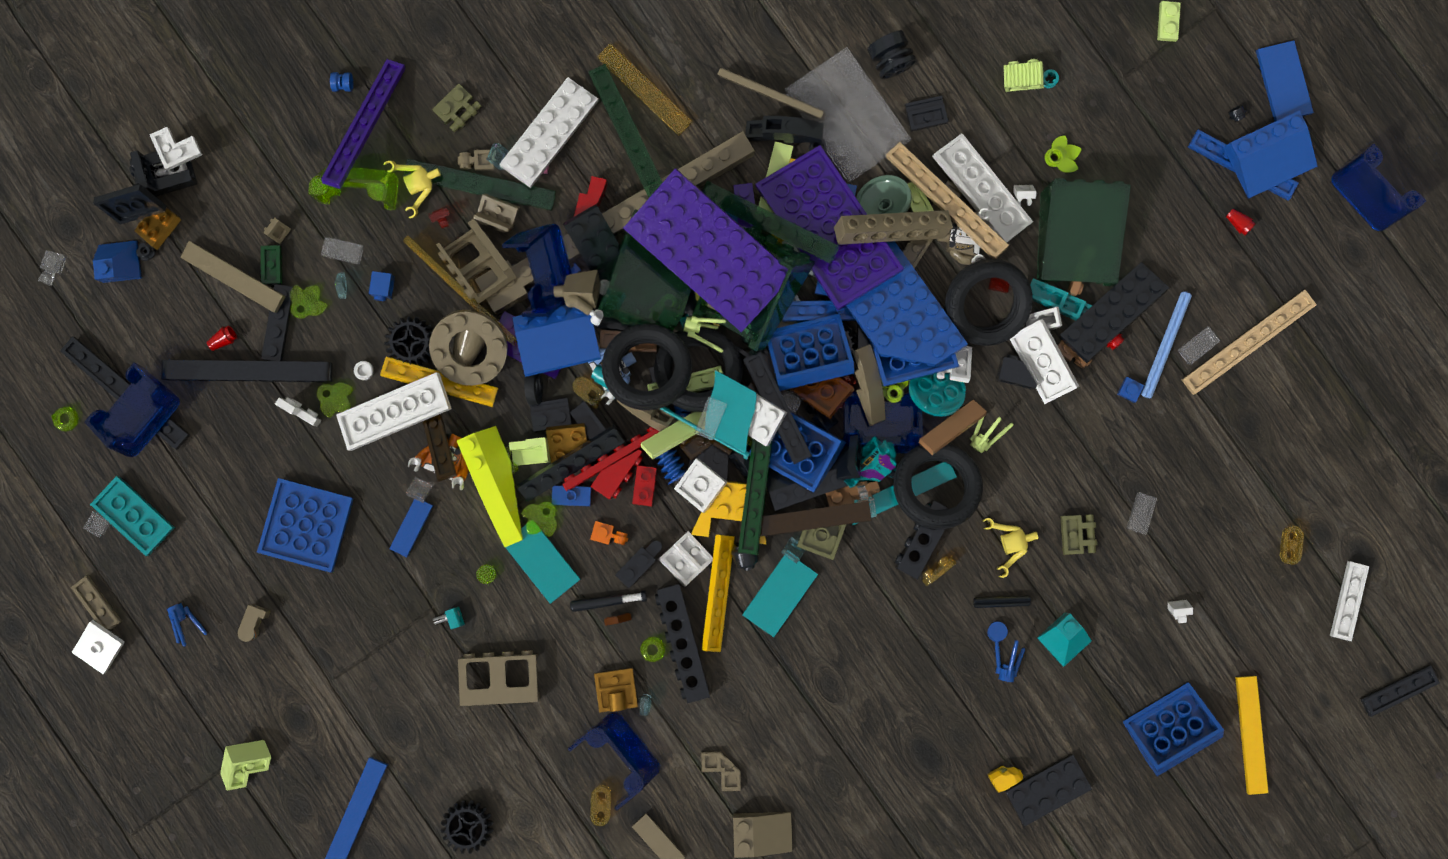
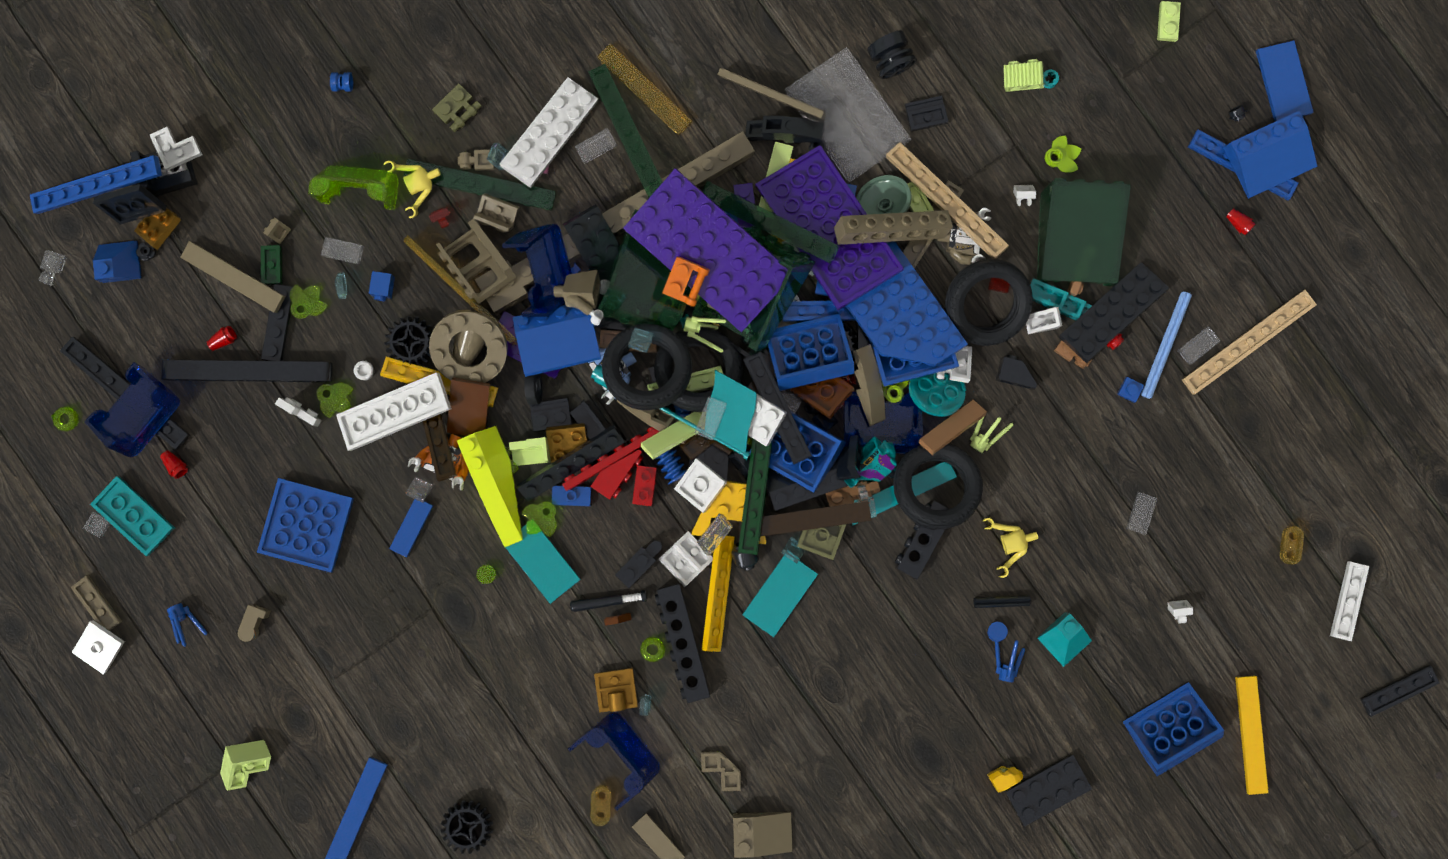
(96, 184): none -> blue plate
(174, 466): none -> red cone
(363, 124): dark purple plate -> none
(453, 617): teal piece -> none
(469, 406): none -> reddish brown tile
(498, 691): dark tan window -> none
(583, 386): clear yellow plate -> none
(594, 196): red slope -> none
(595, 146): none -> clear tile
(603, 533): orange plate -> none
(640, 340): none -> clear light blue tile
(679, 278): none -> orange plate
(714, 534): none -> clear tile
(933, 574): clear yellow plate -> none
(982, 187): white plate -> none
(1044, 361): white plate -> none
(1073, 536): olive plate -> none
(1370, 191): clear blue windscreen -> none

